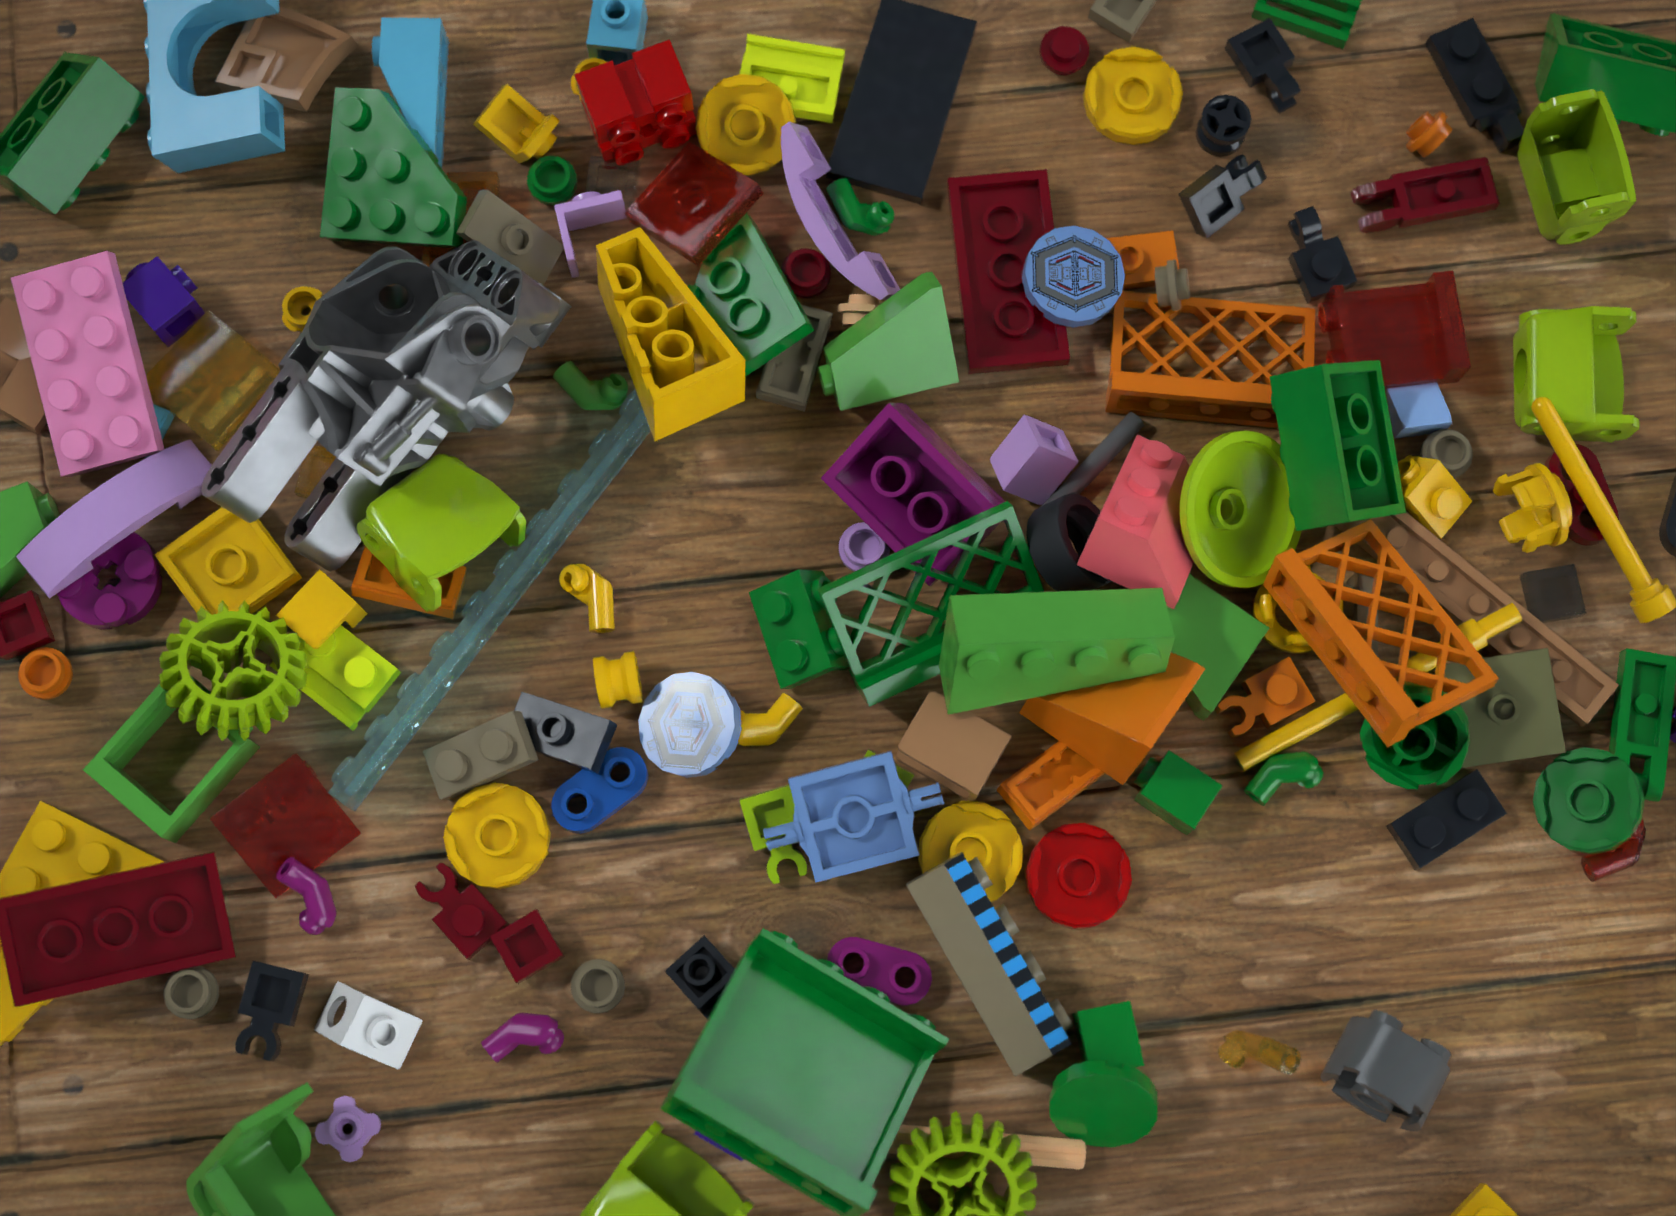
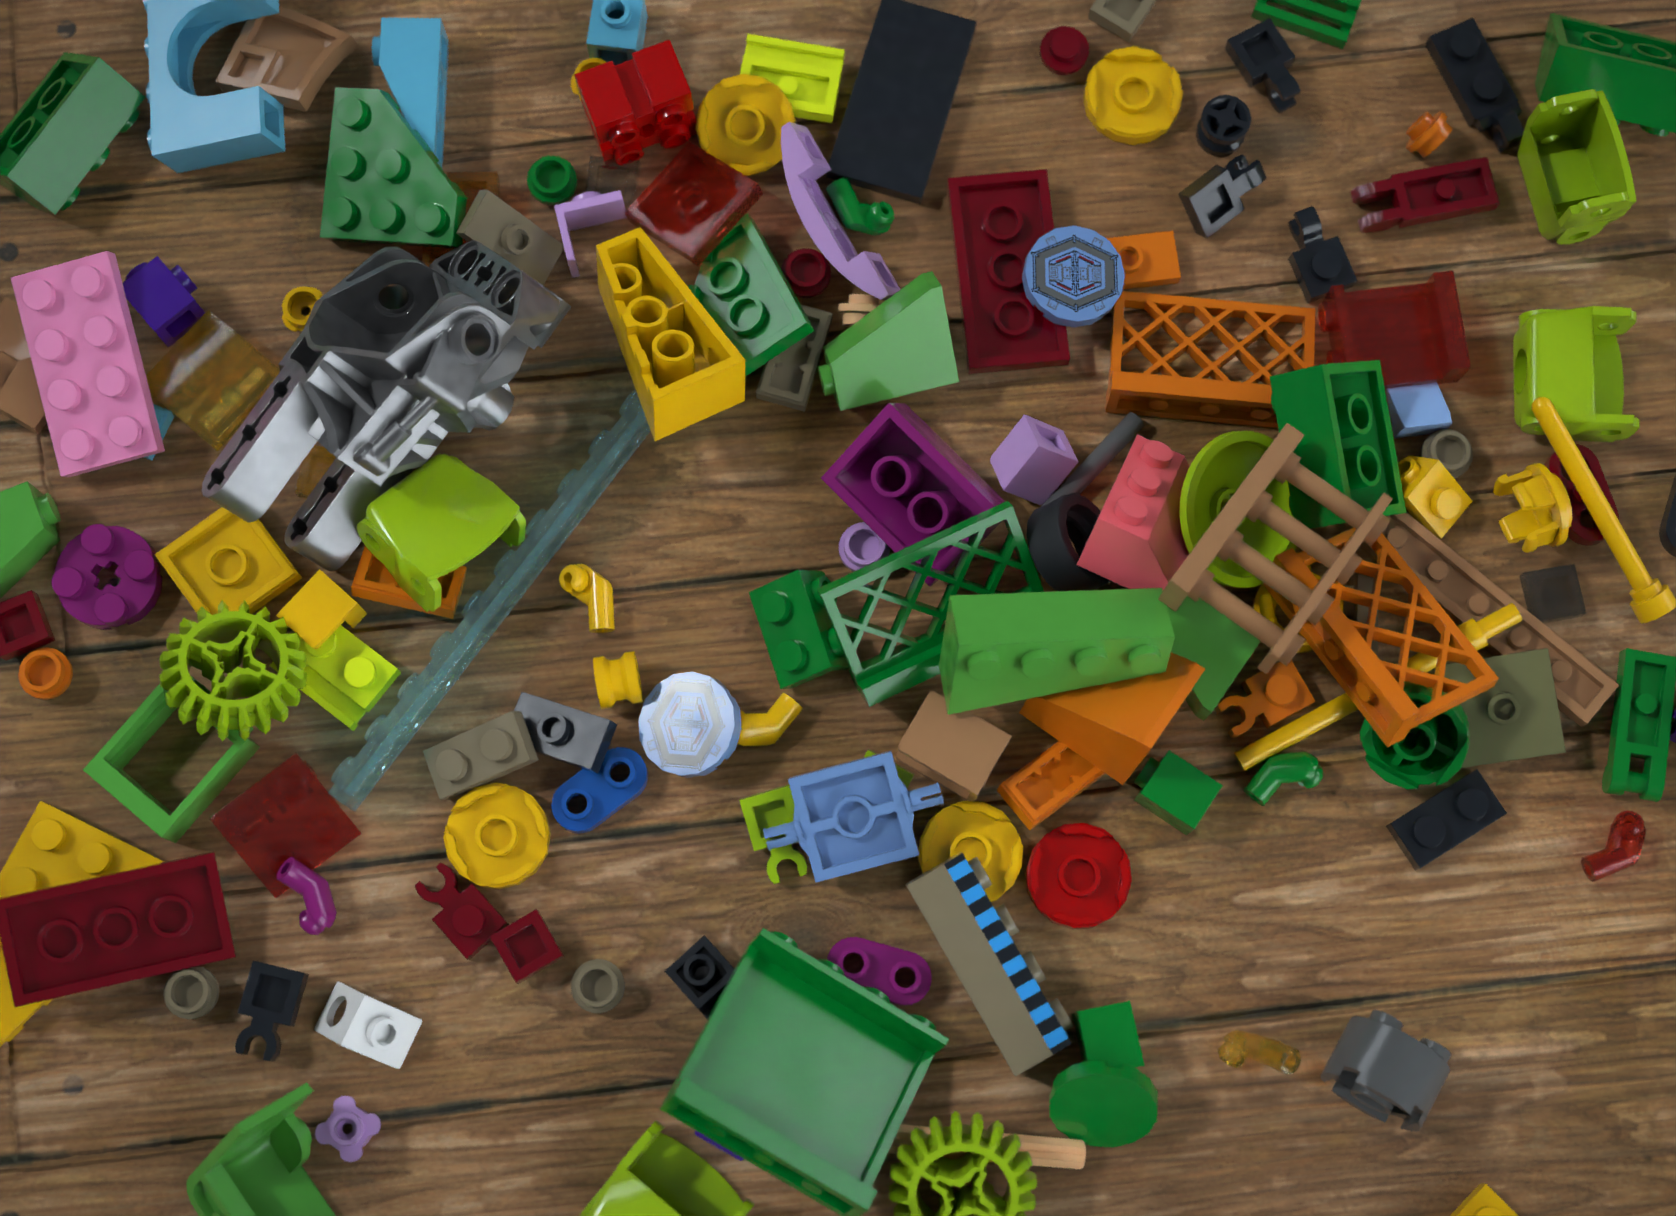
(112, 513): lavender slope -> none
(517, 125): yellow bracket -> none
(526, 1030): magenta arm -> none
(593, 394): bright green arm -> none
(1171, 285): dark tan plate -> none
(1226, 542): none -> medium nougat fence
(1588, 800): green tile -> none

